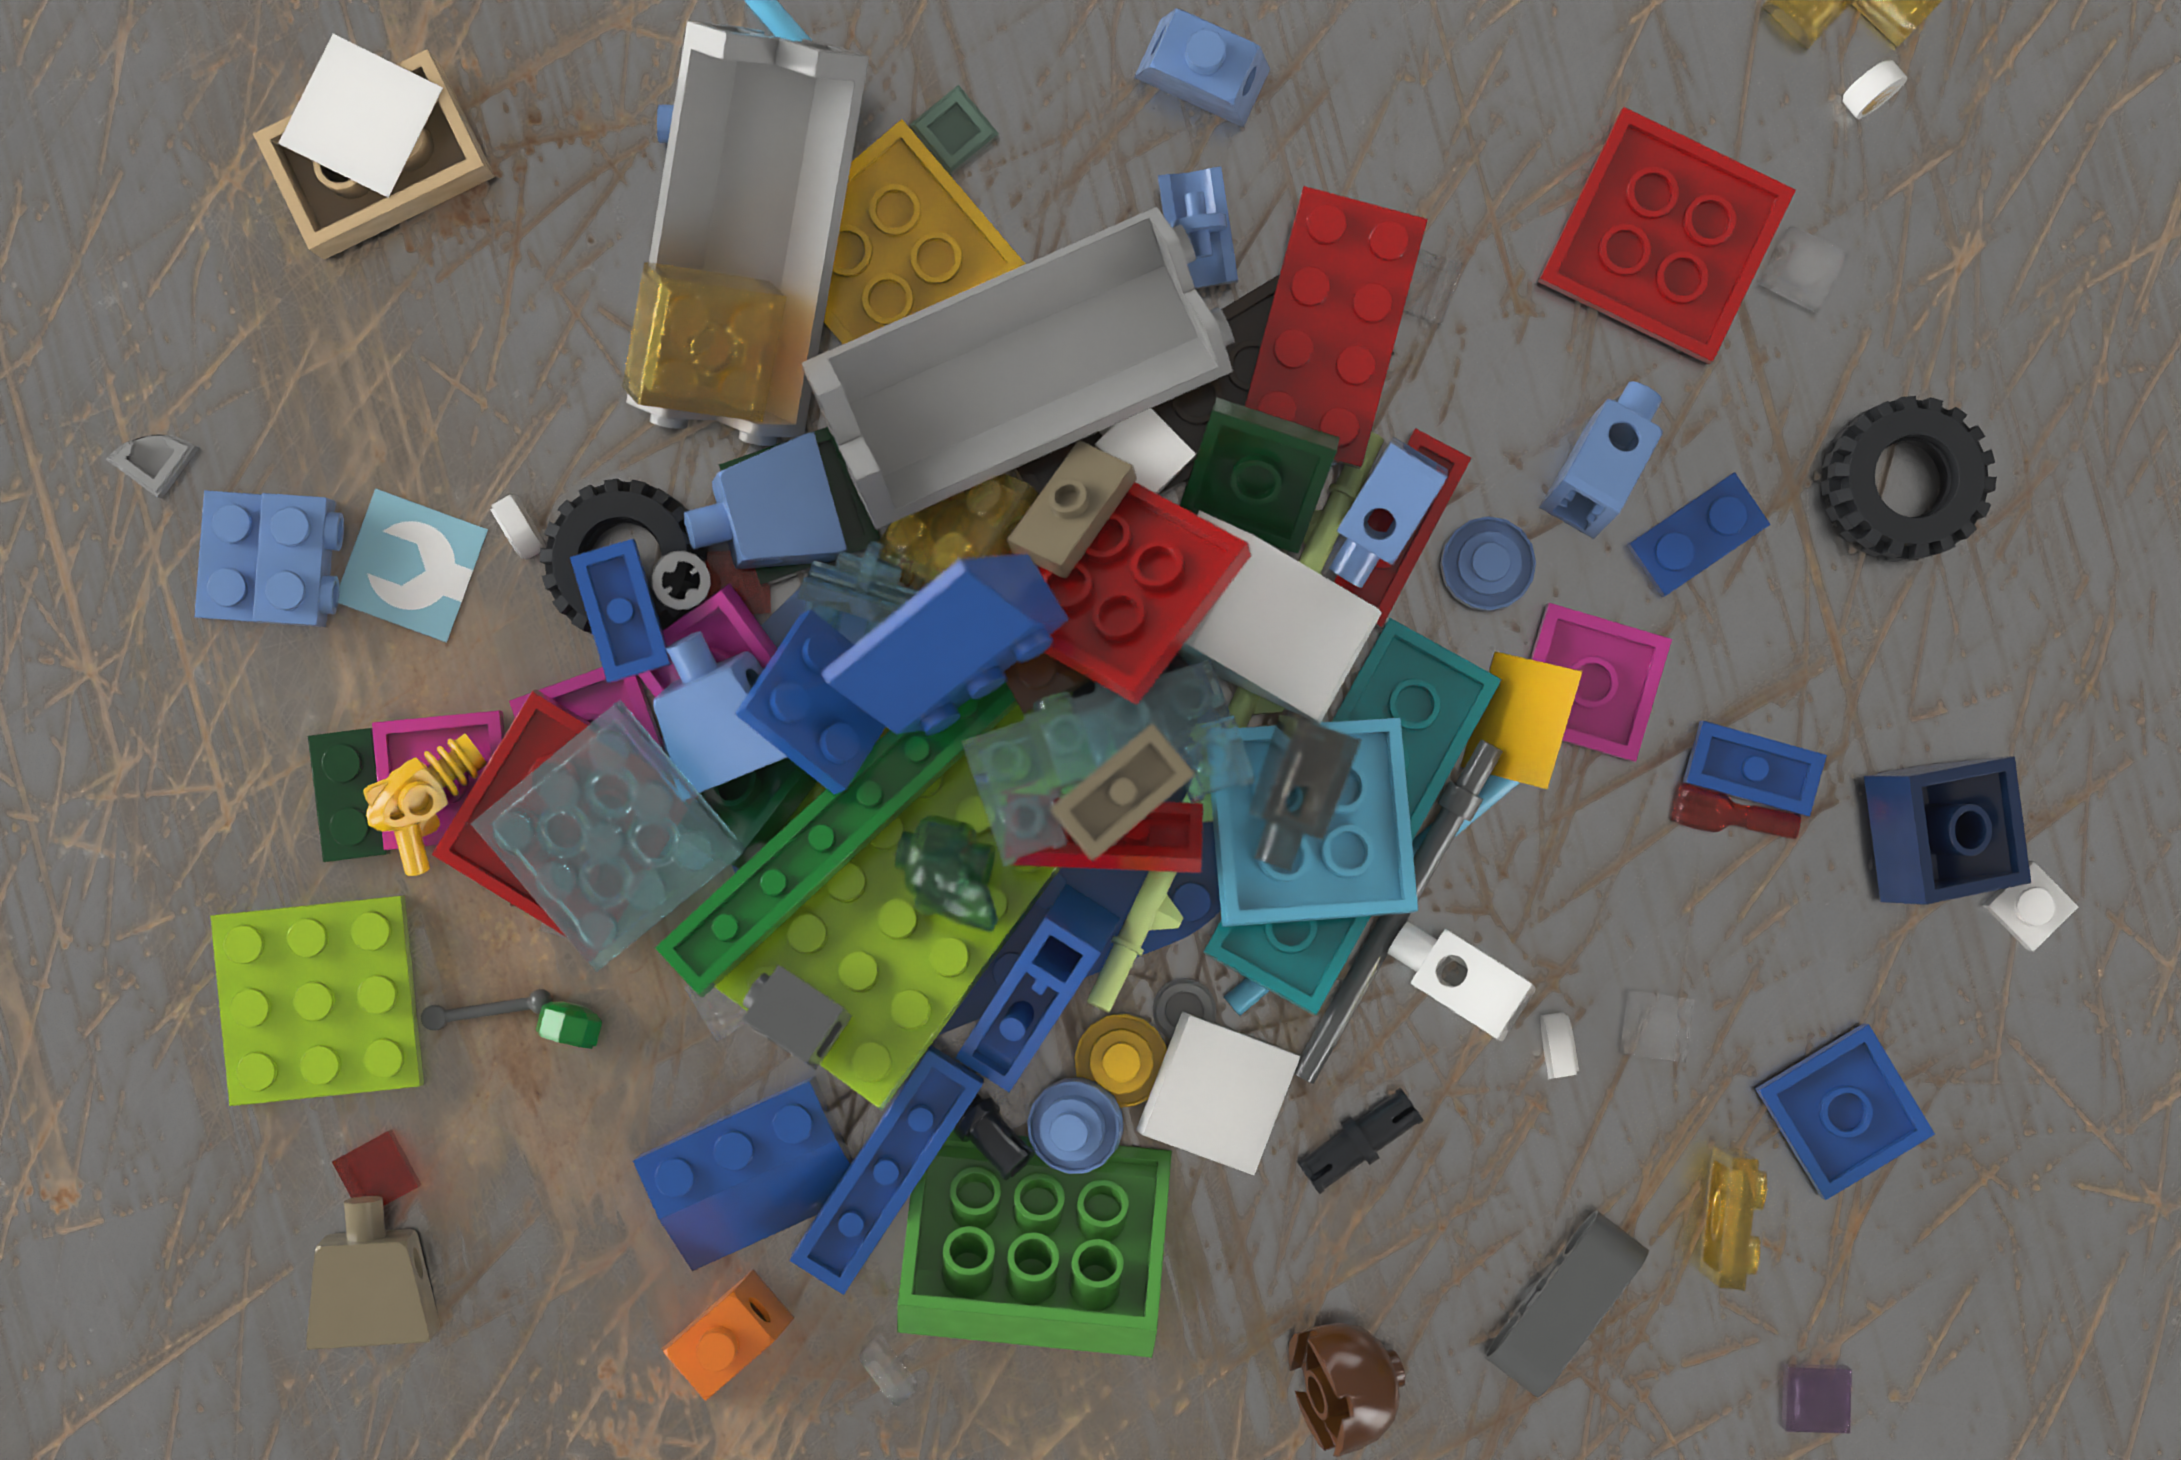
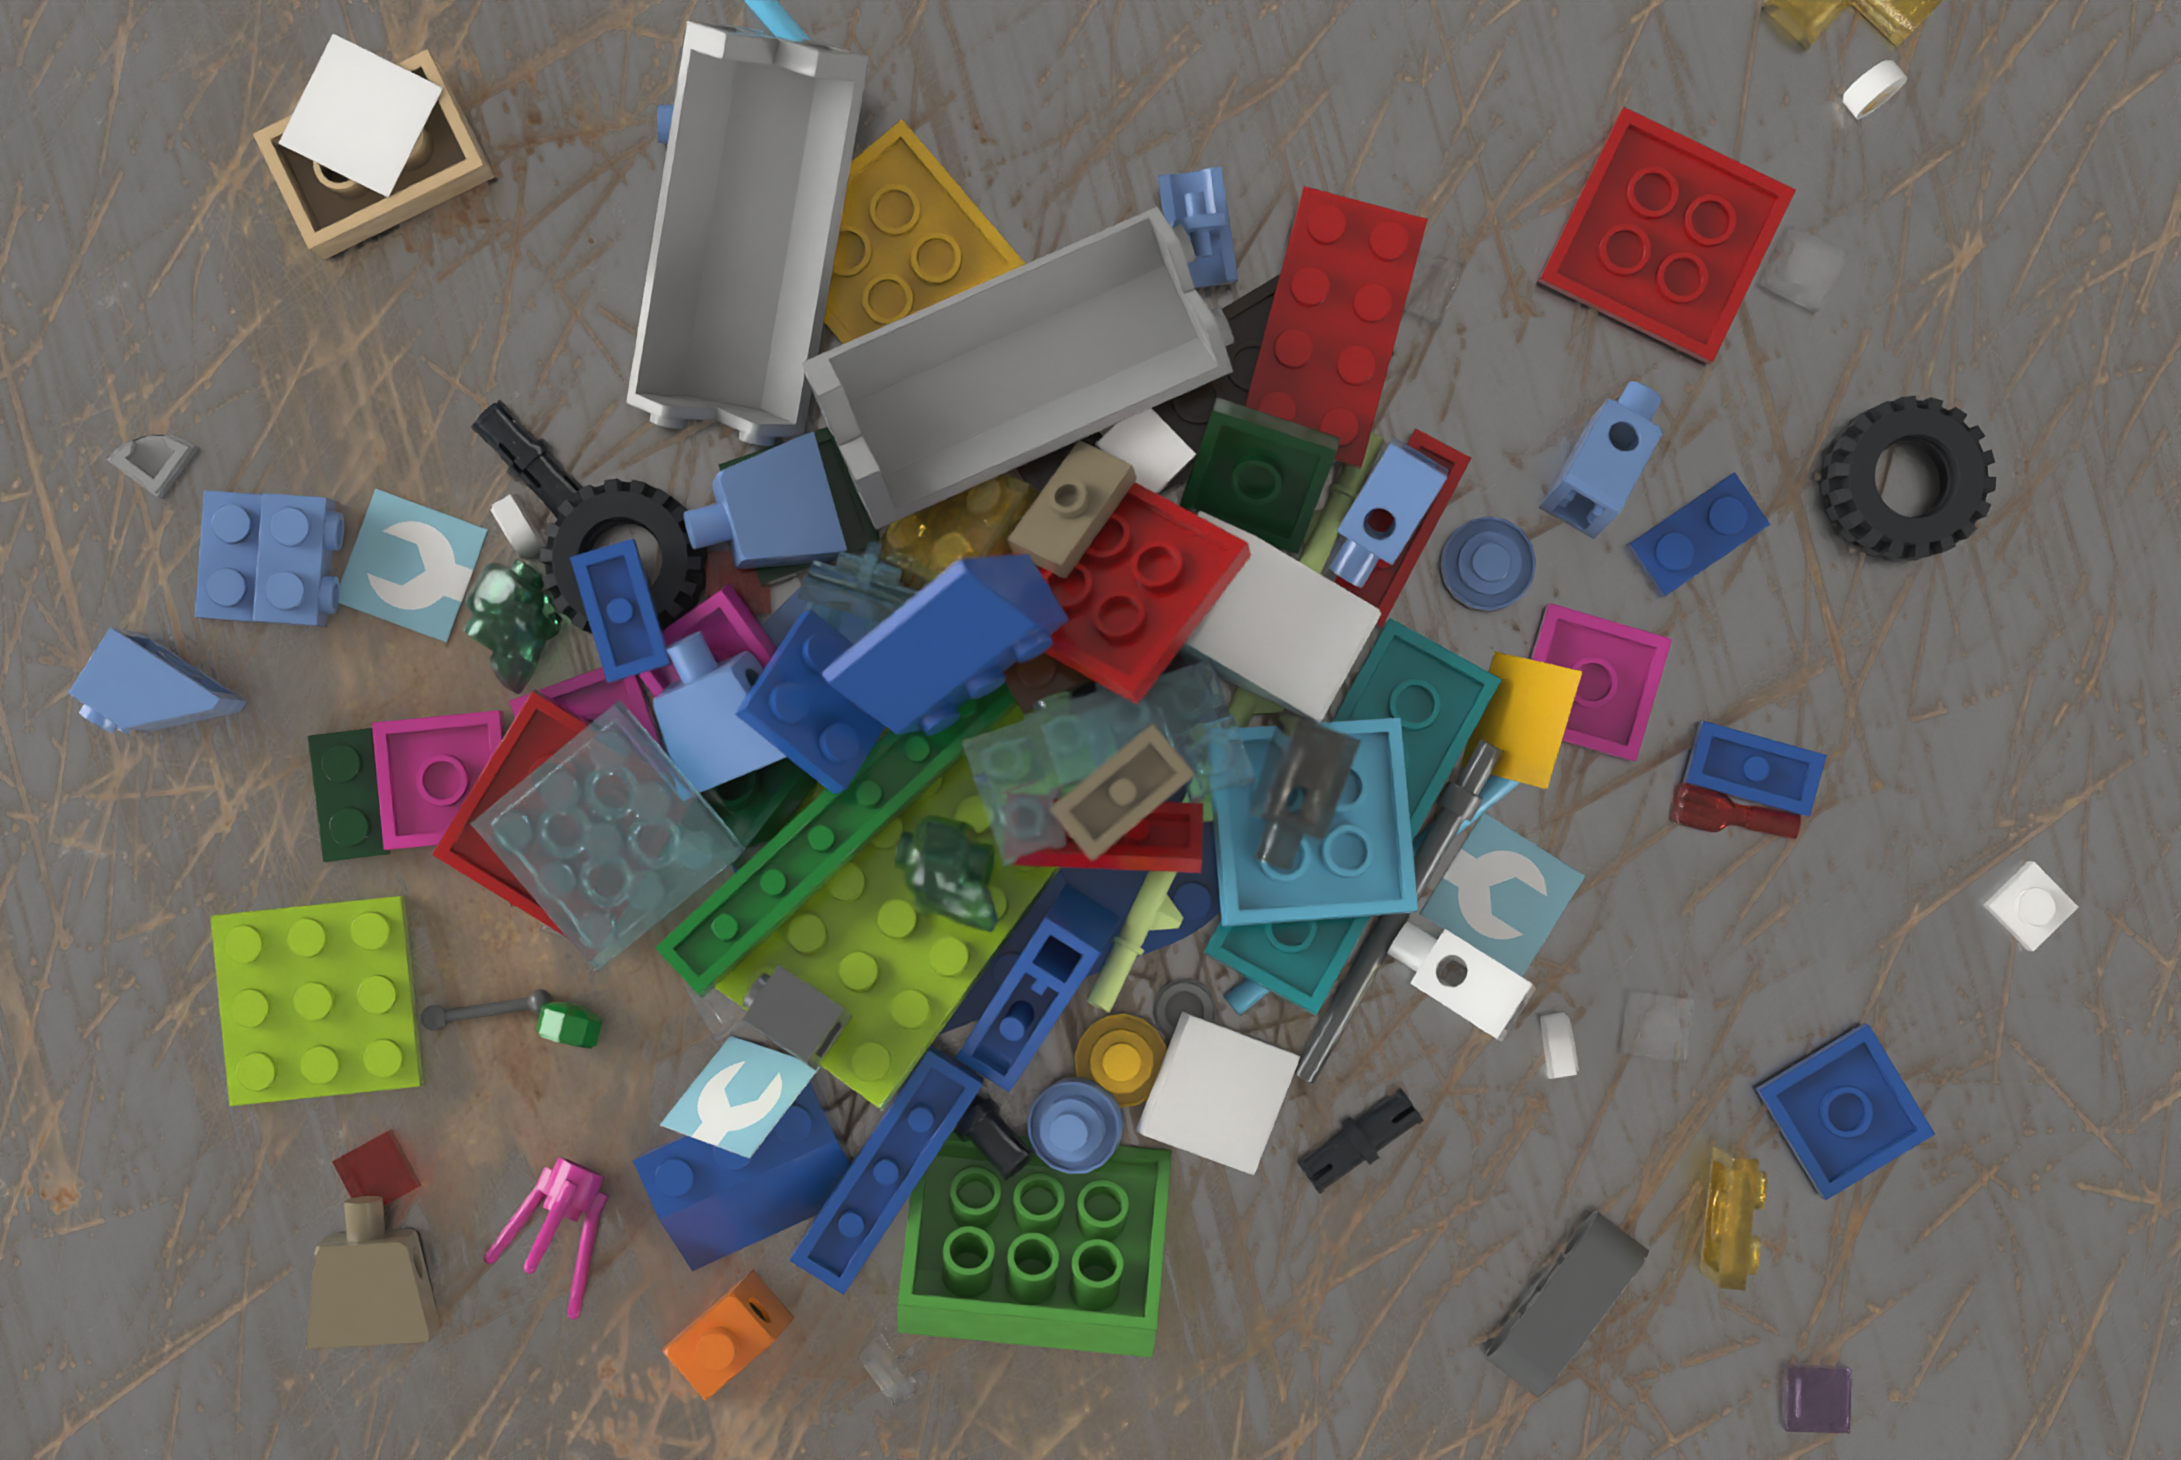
(146, 687): none -> medium blue slope
(415, 793): yellow piece -> none
(512, 620): none -> clear green head
(526, 456): none -> black pin
(569, 1192): none -> dark pink plant
(692, 596): light grey bush -> none
(703, 342): clear yellow brick -> none
(739, 1096): none -> medium azure sticker
(954, 130): sand green tile -> none
(1204, 66): medium blue torso -> none
(1348, 1385): reddish brown cylinder -> none
(1502, 894): none -> medium azure sticker
(1947, 830): dark blue slope -> none

